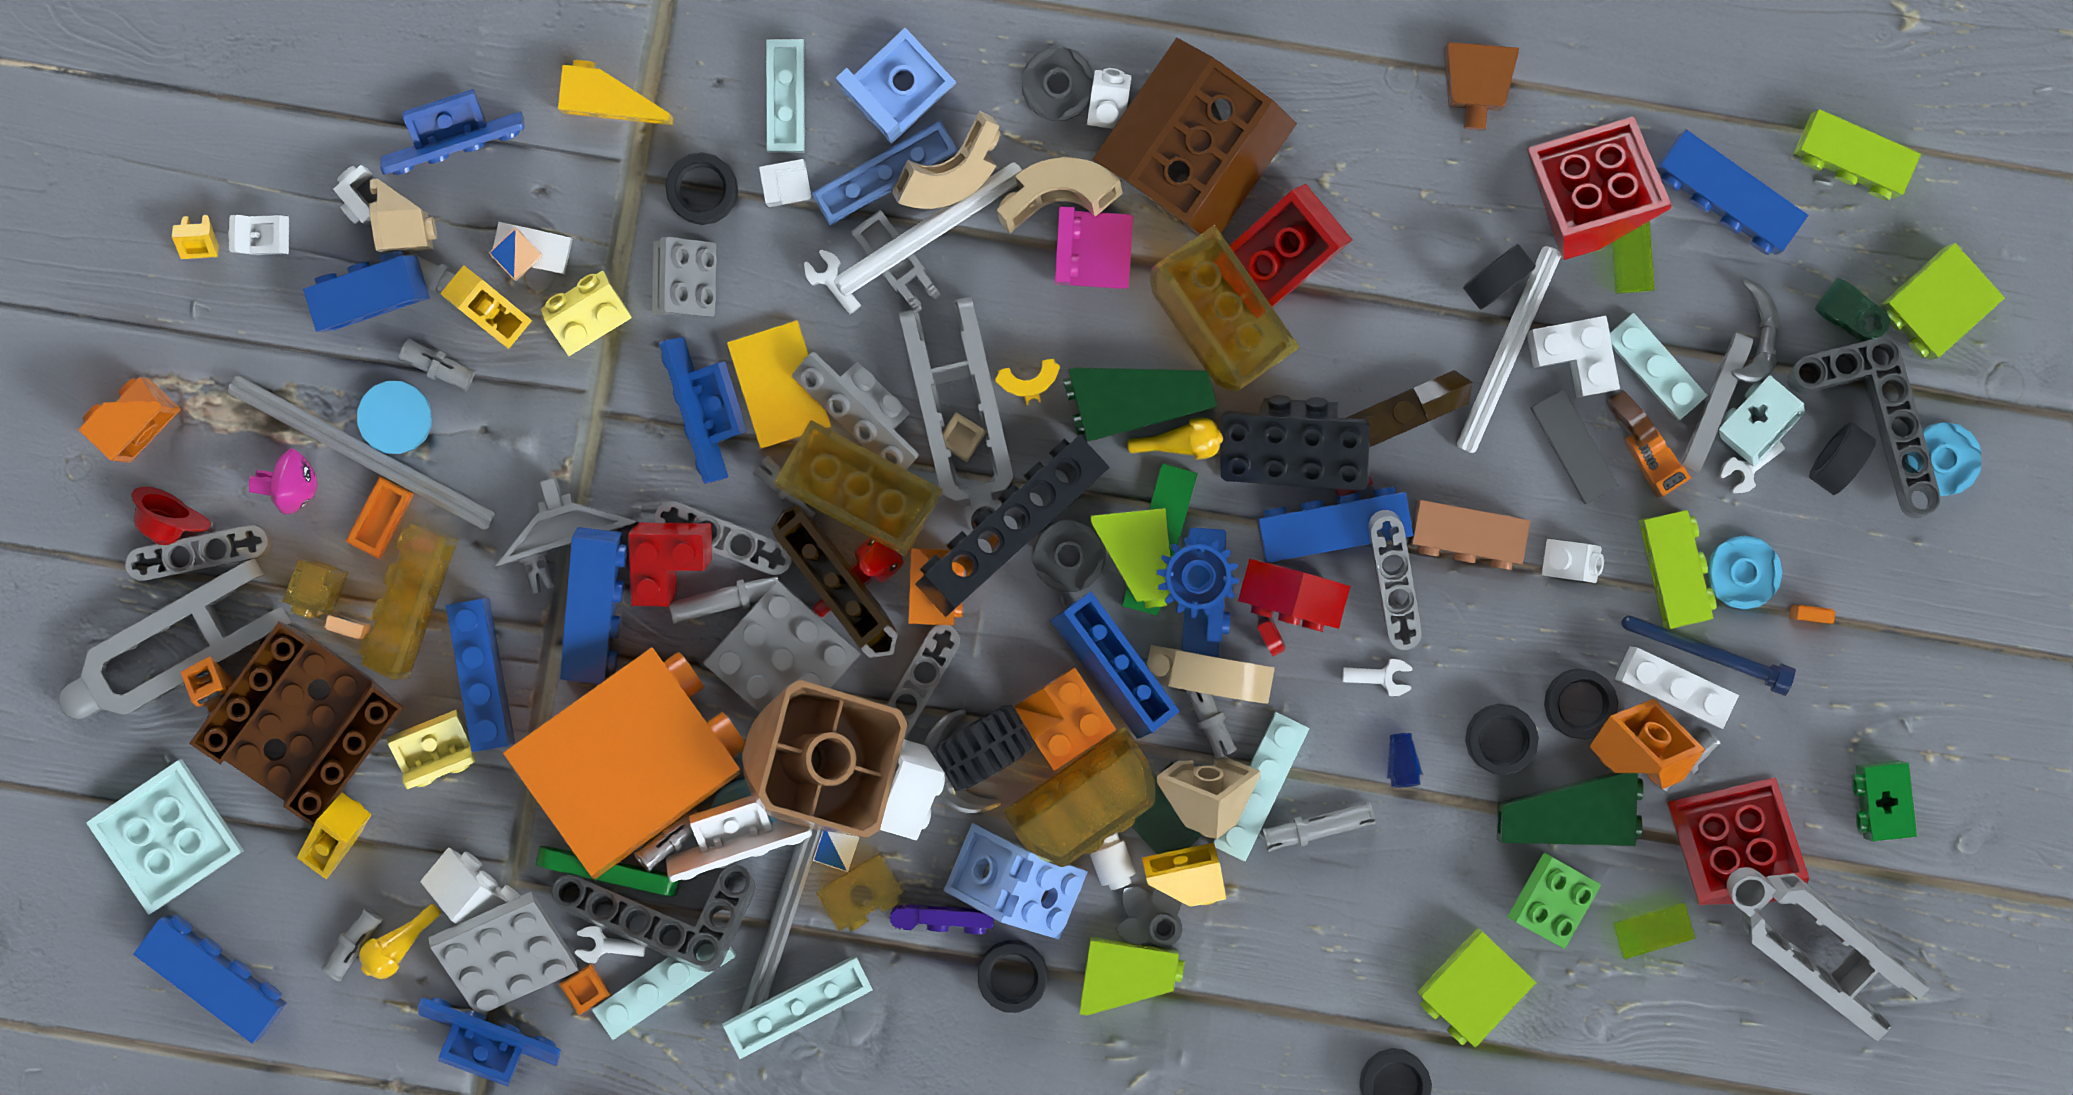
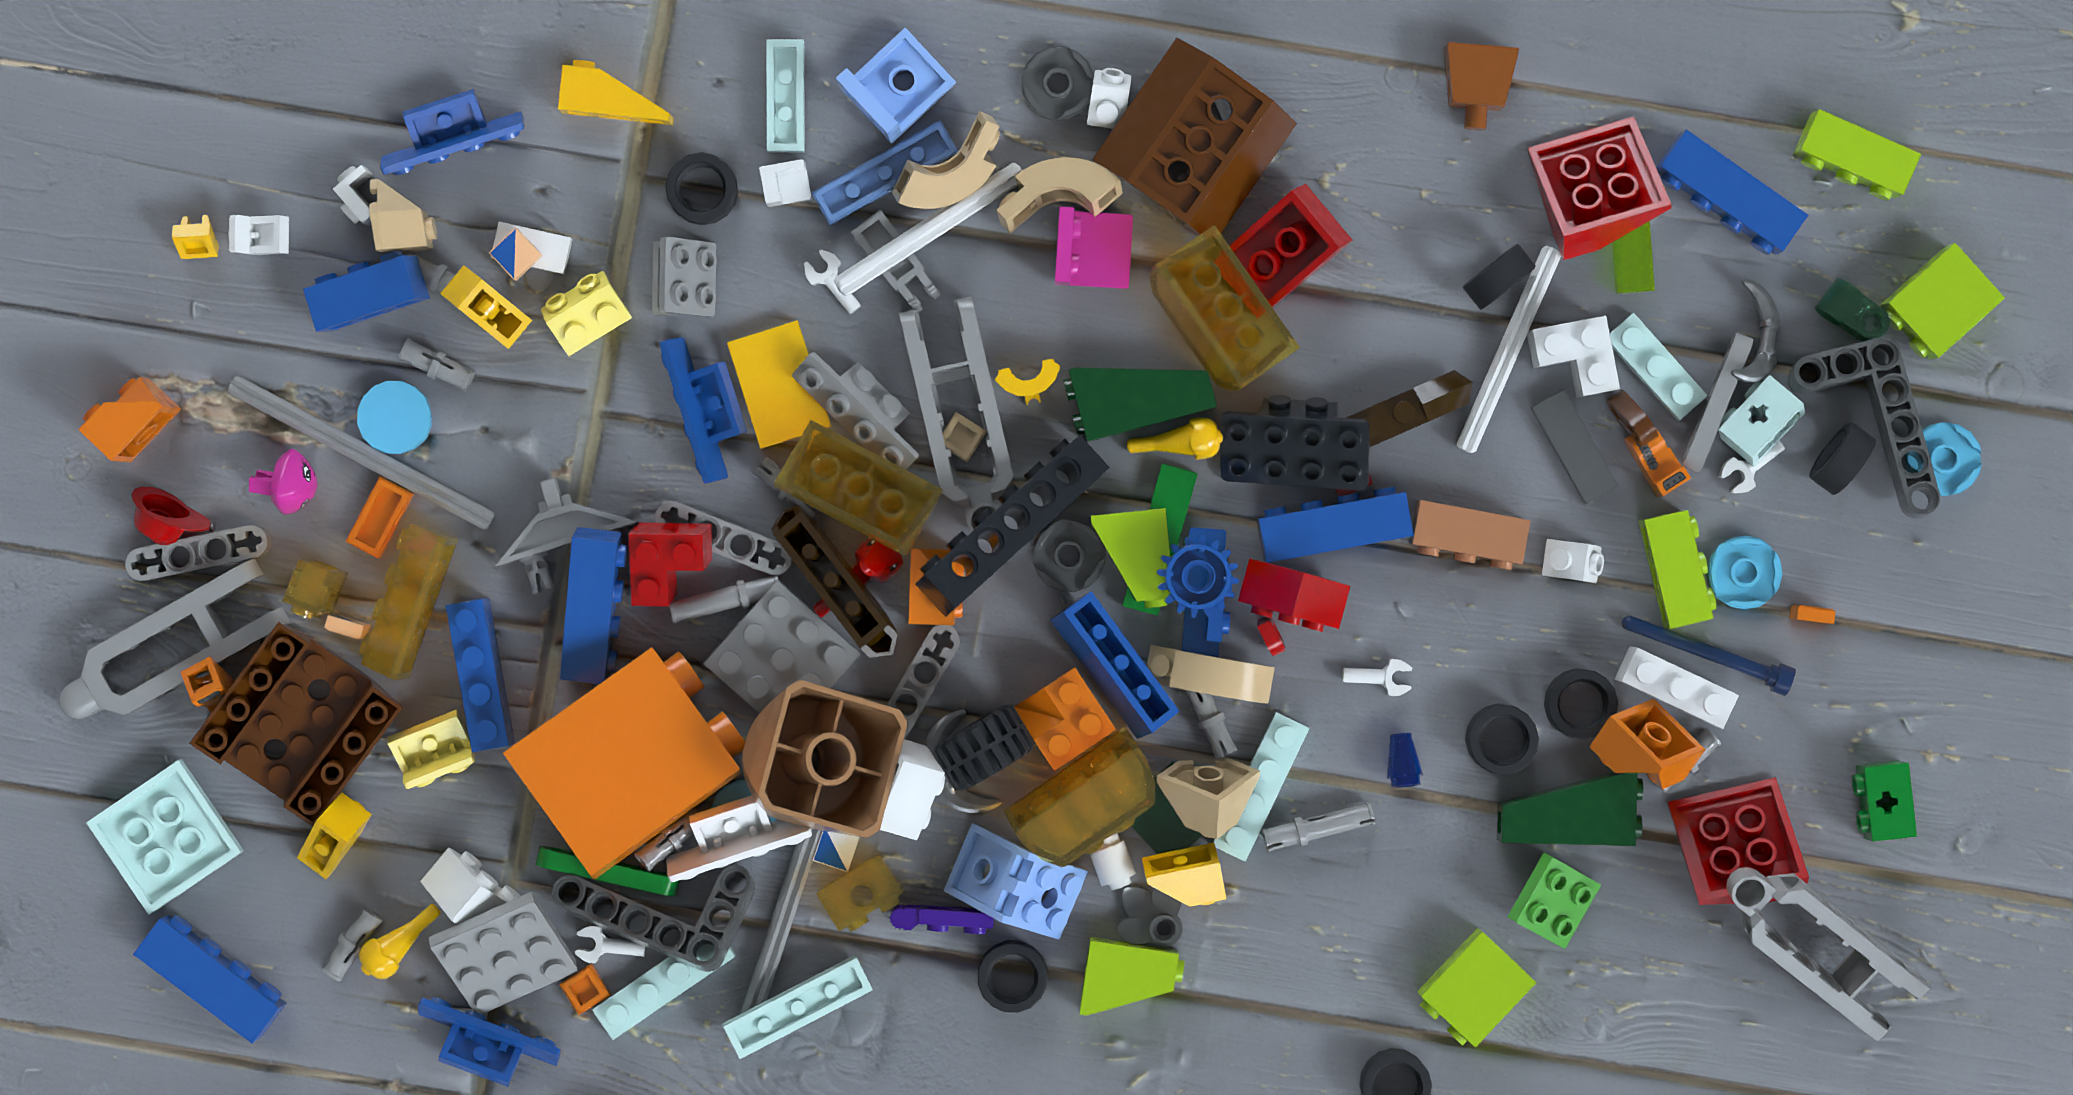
(1395, 580): light grey beam -> none
(1653, 930): clear neon green tile -> none

